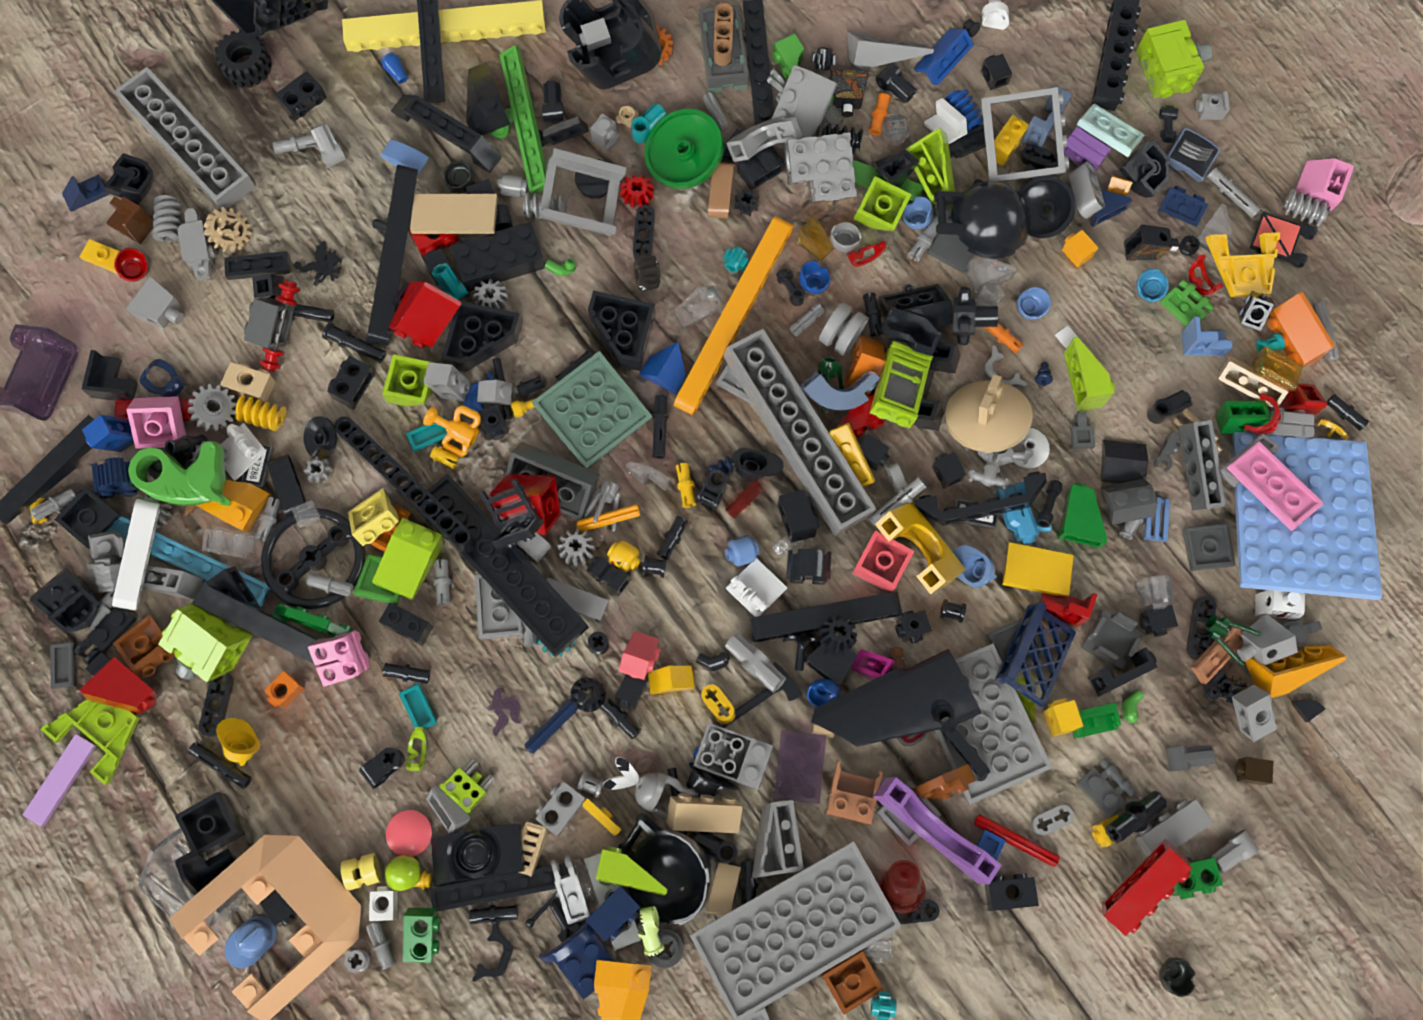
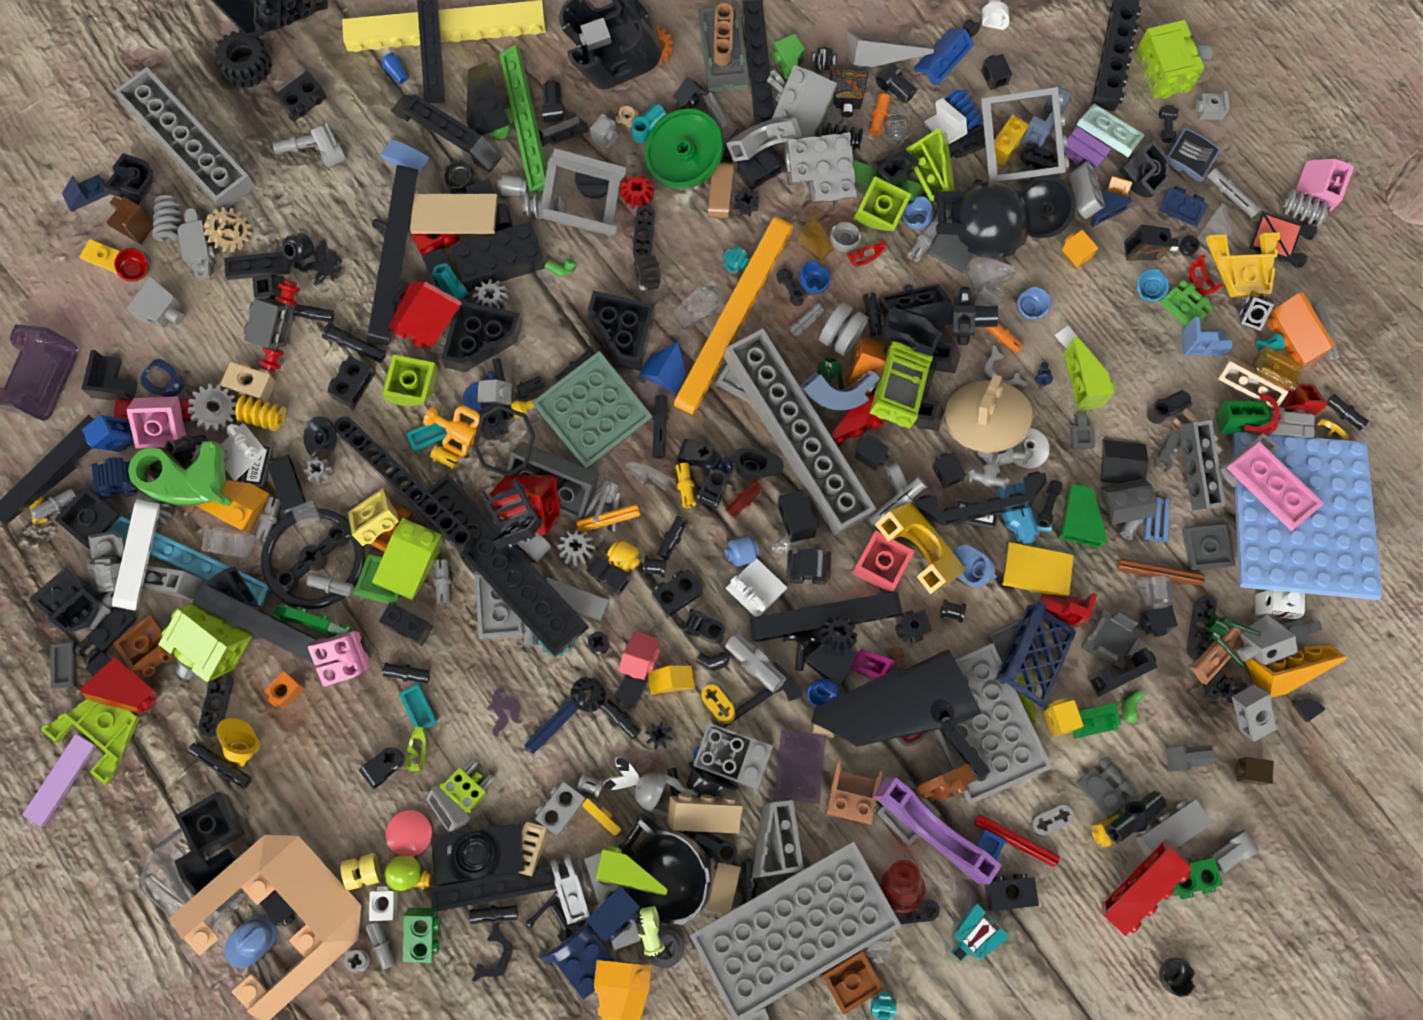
(297, 247): none -> black head
(446, 381): light grey brick -> none
(507, 474): none -> black piece
(662, 740): none -> black gear
(681, 597): none -> black brick
(689, 94): none -> black brick
(698, 454): none -> black piece
(702, 626): none -> black piece
(851, 451): yellow tile -> none
(977, 934): none -> torso
(1156, 570): none -> dark orange axle

